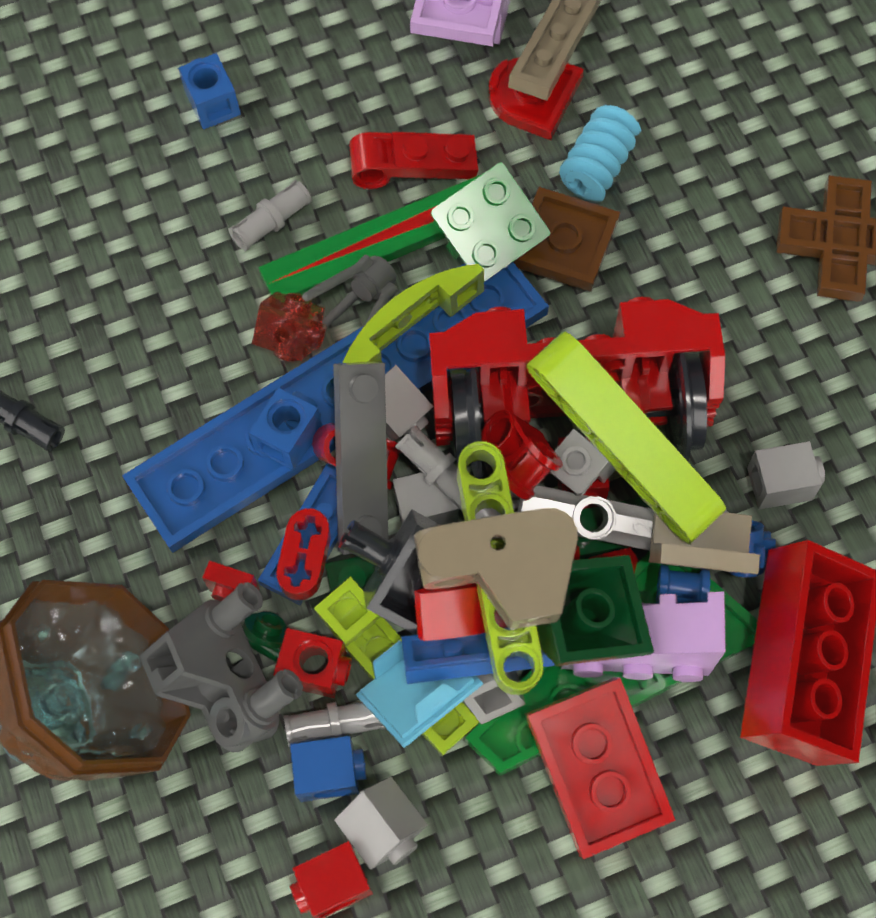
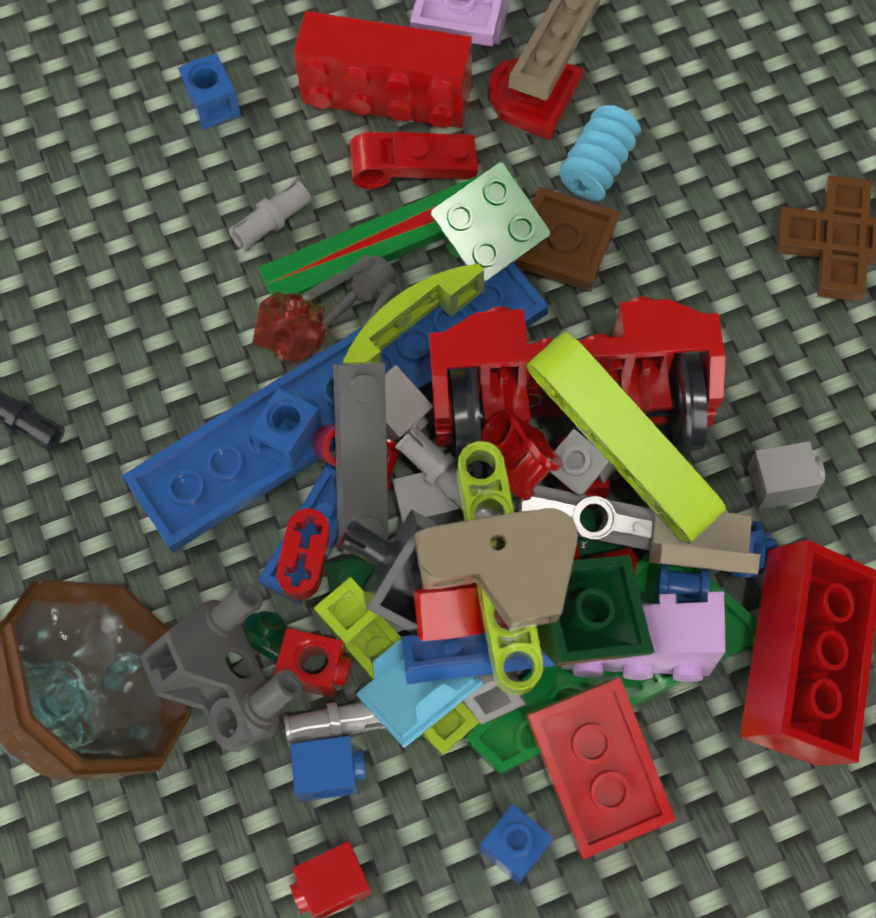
(223, 579): red plate -> none
(382, 824): light grey brick -> none
(384, 69): none -> red brick
(515, 844): none -> blue brick

